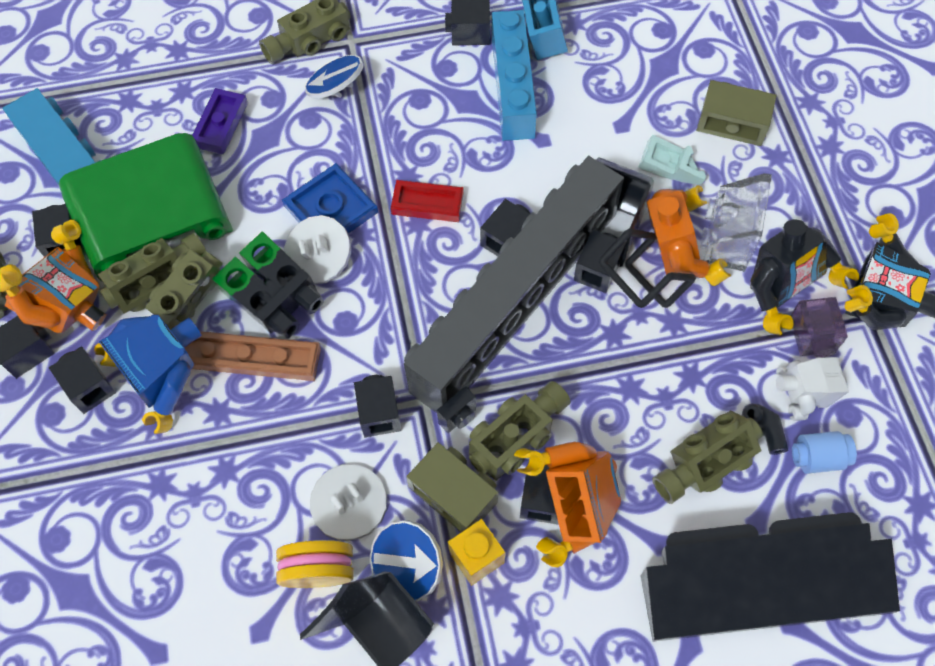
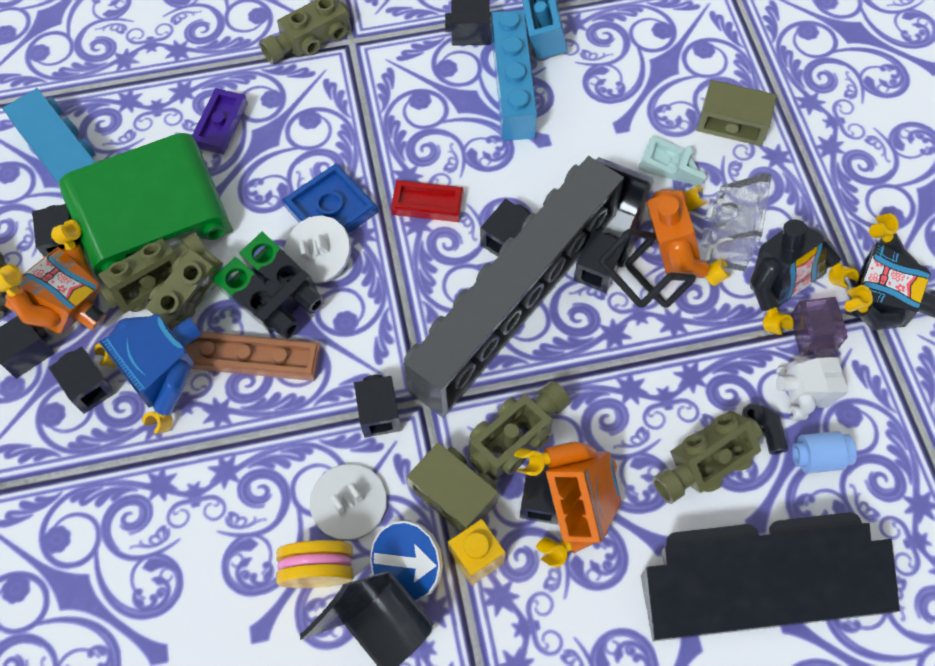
(334, 77): piece -> none
(457, 410): black plate -> none

